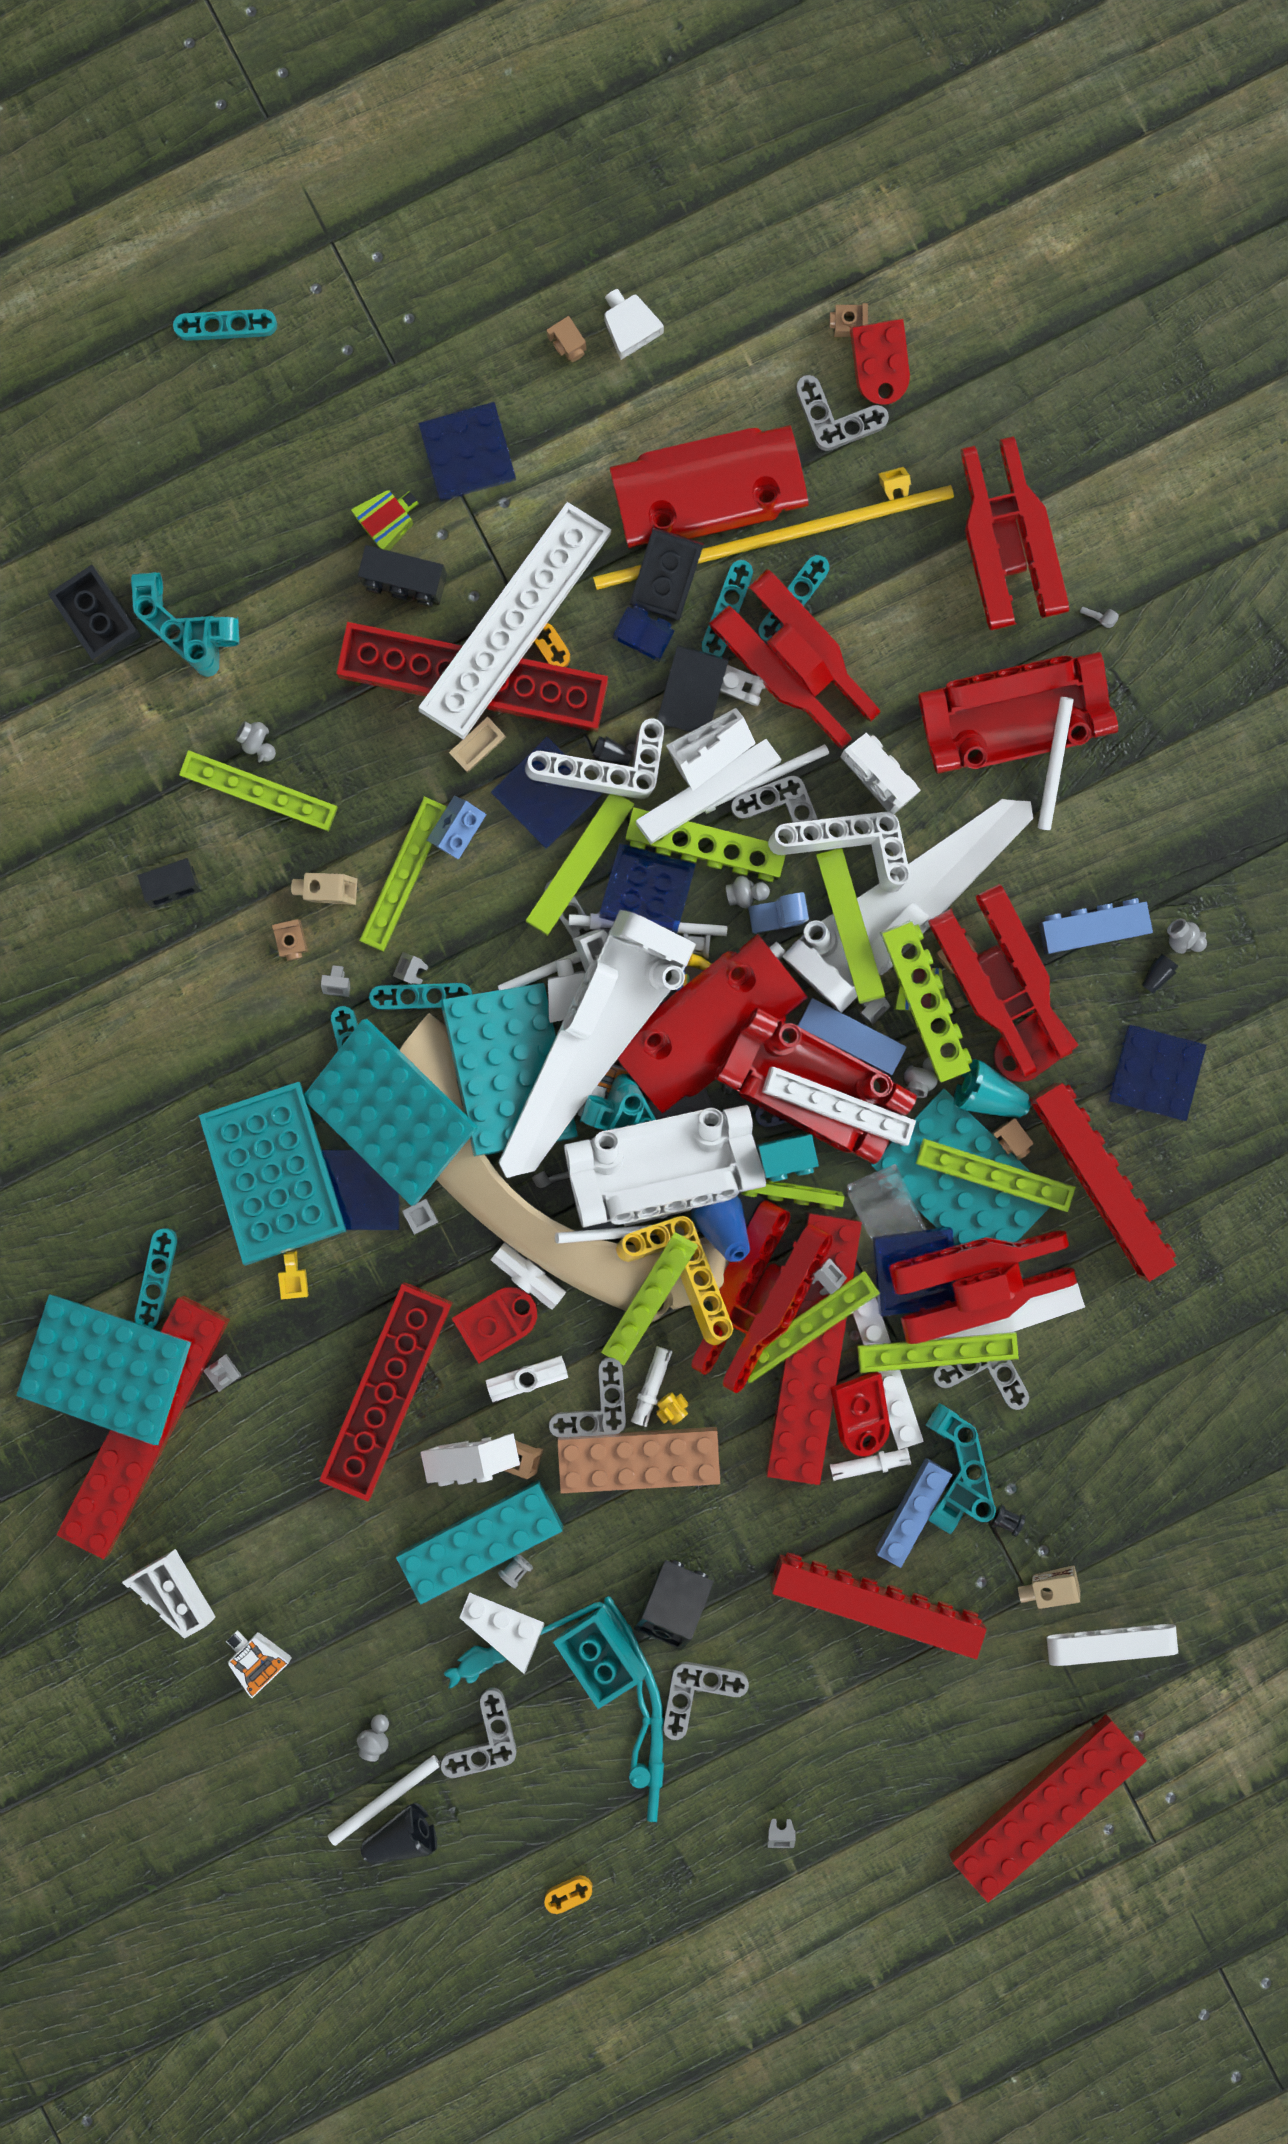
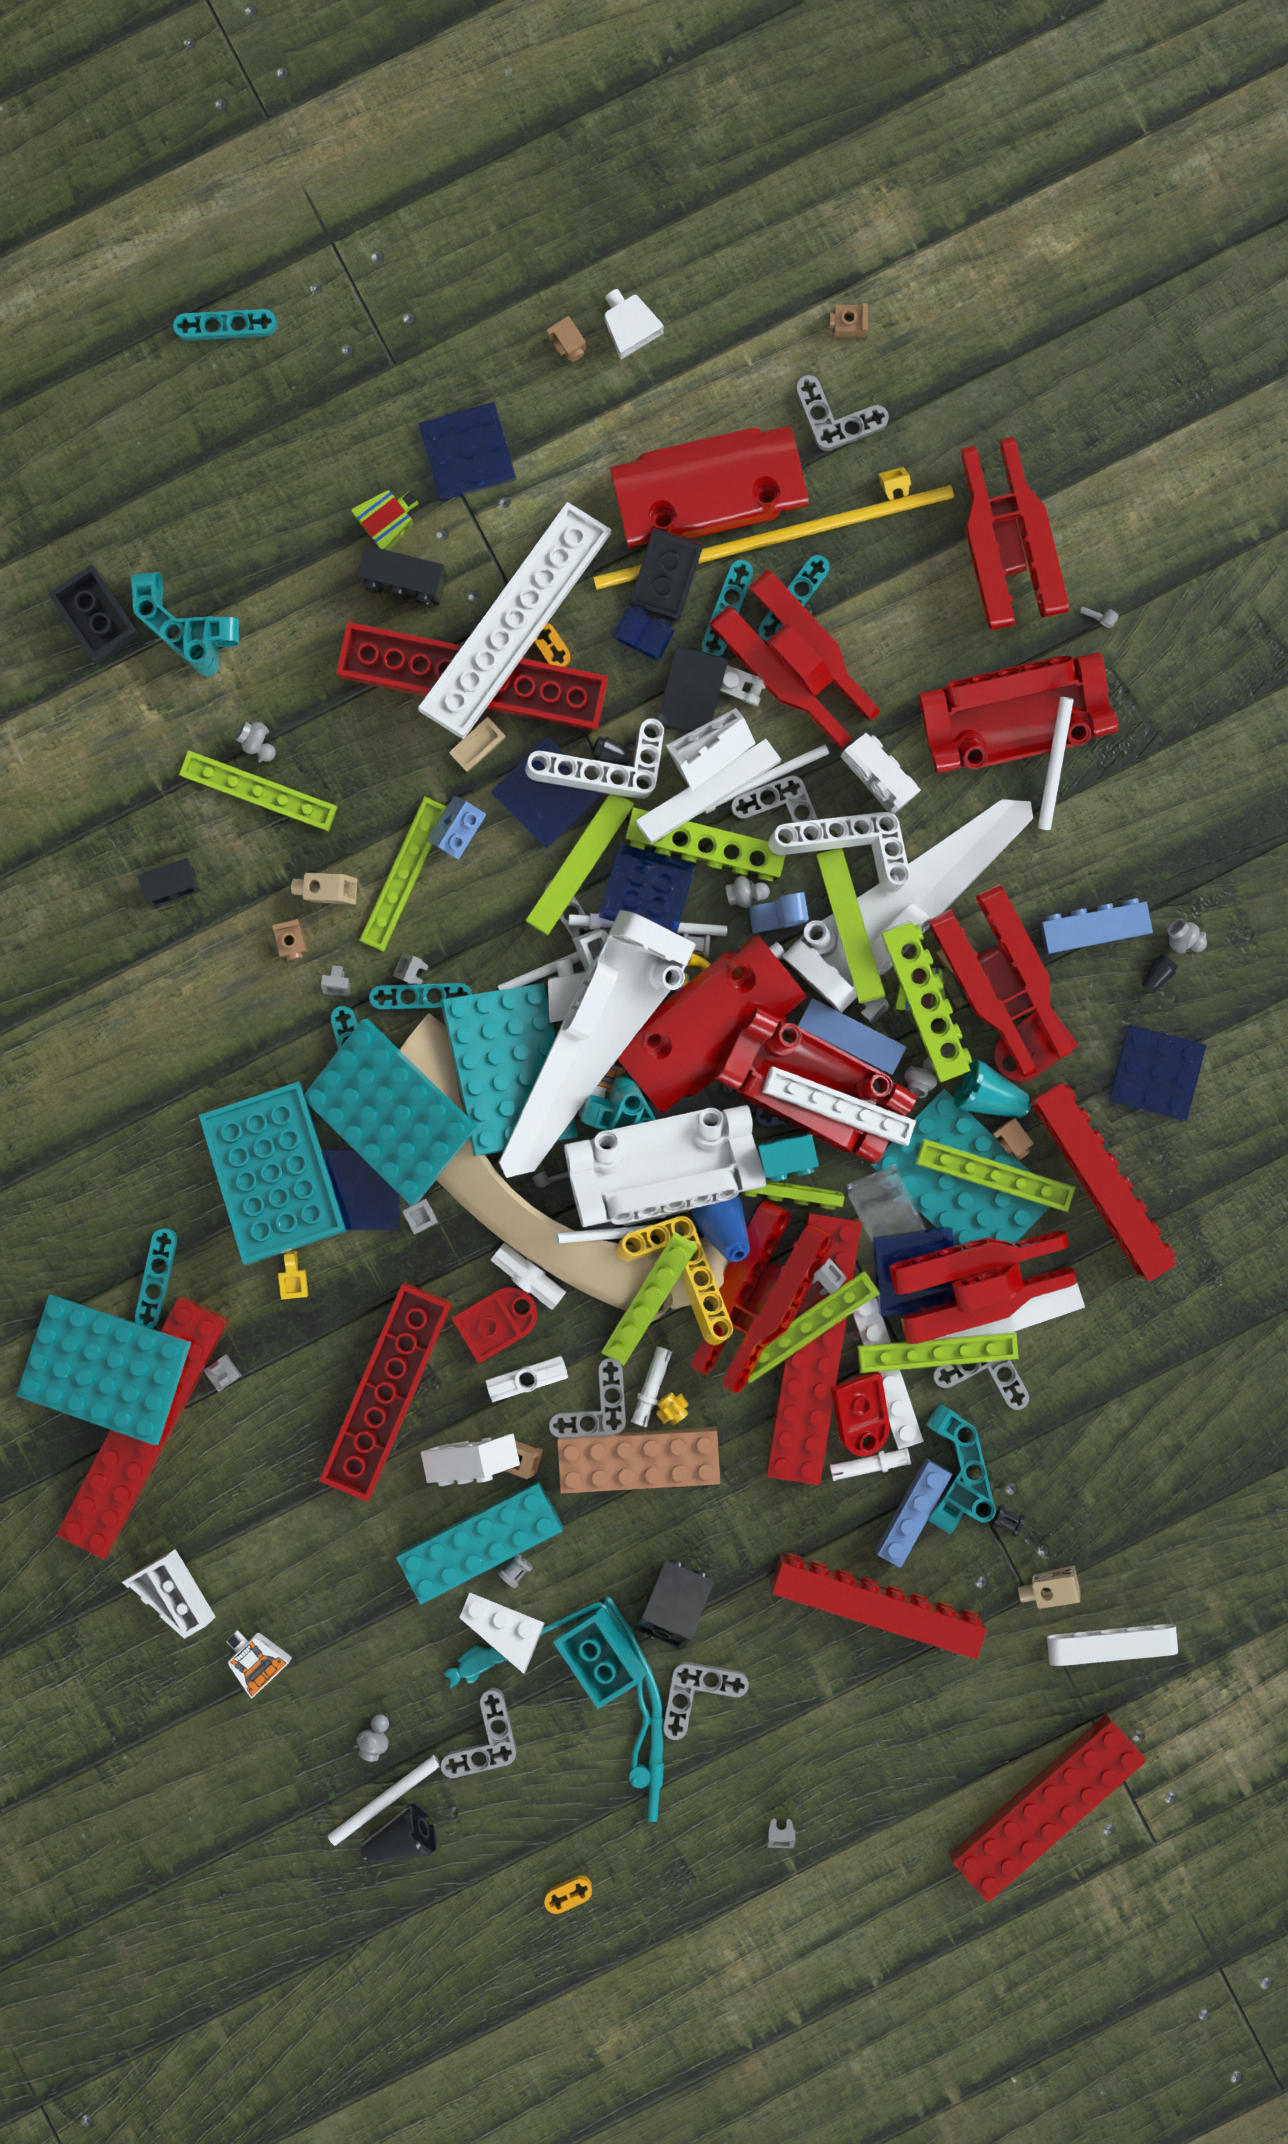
(880, 358): red plate -> none

